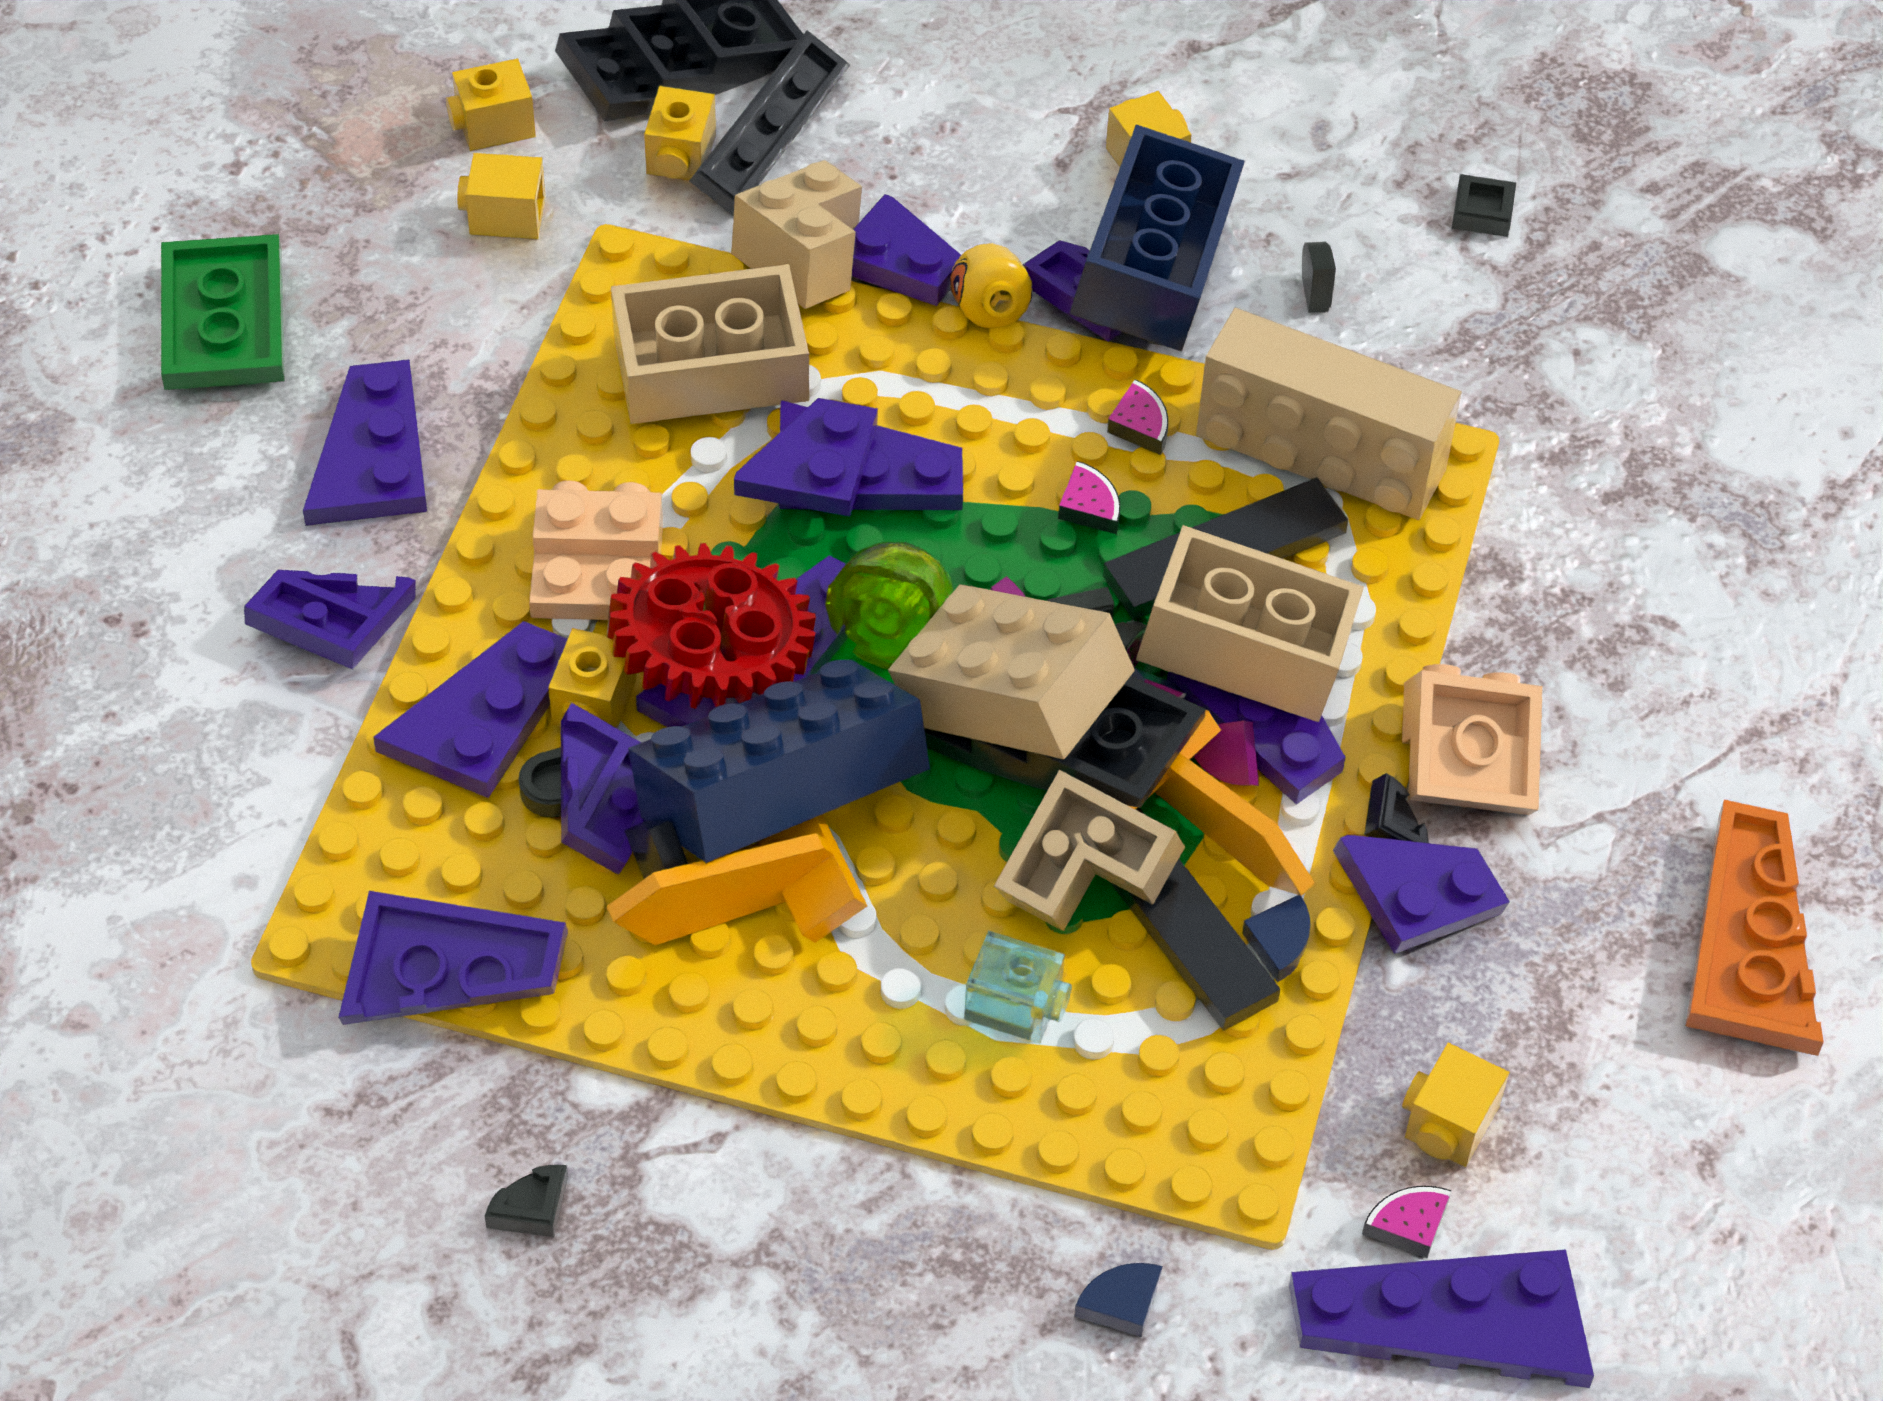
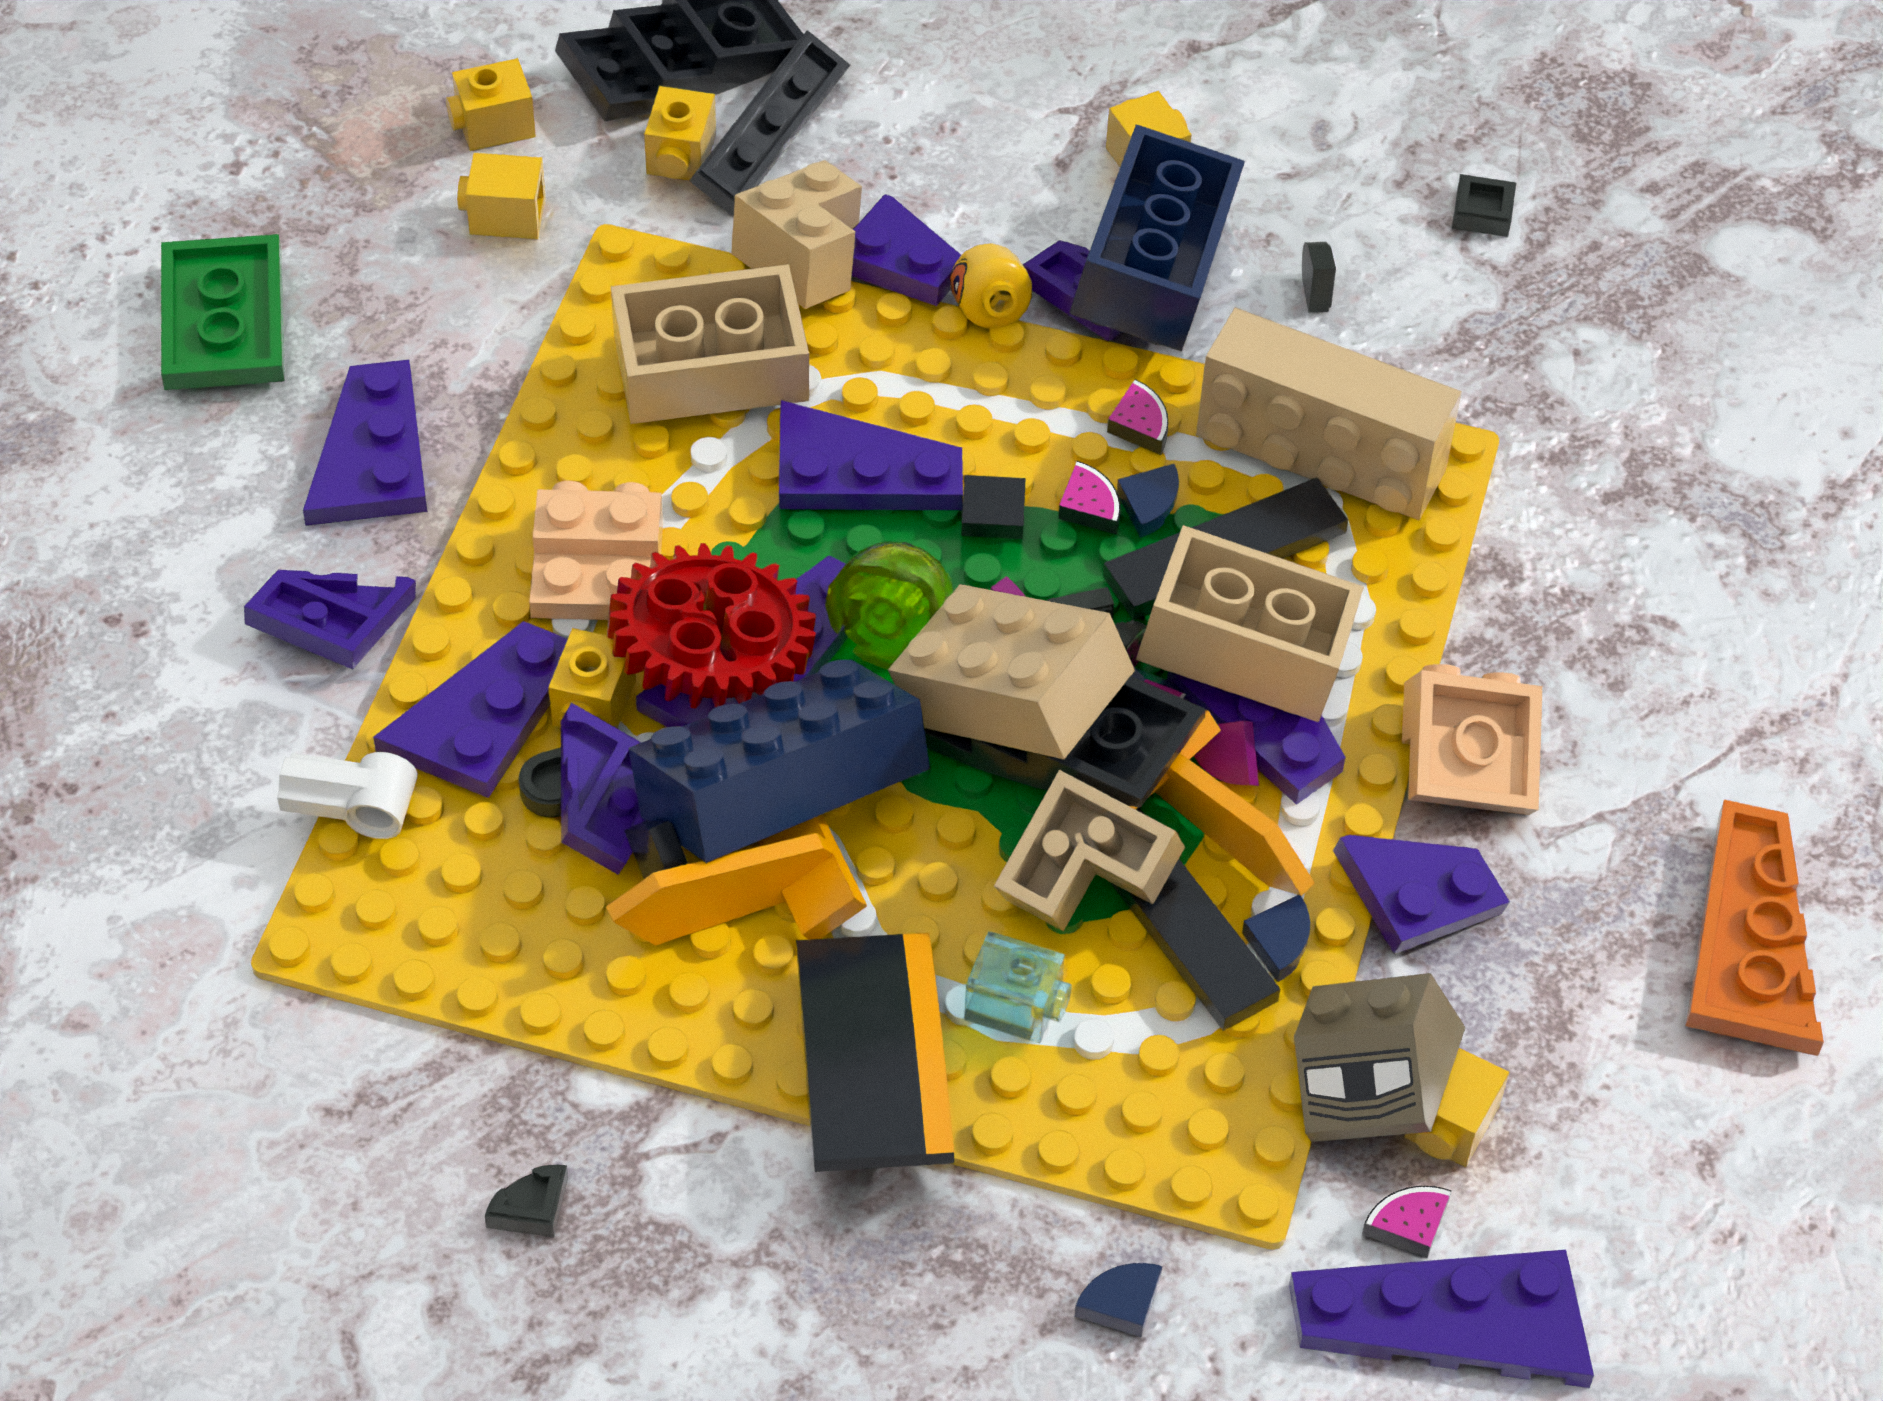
(365, 794): none -> white piece
(445, 957): dark purple wing -> none
(813, 459): dark purple wing -> none
(874, 1053): none -> black slope
(993, 507): none -> black tile
(1149, 497): none -> dark blue tile
(1375, 1056): none -> dark tan slope
(1390, 814): black tile -> none

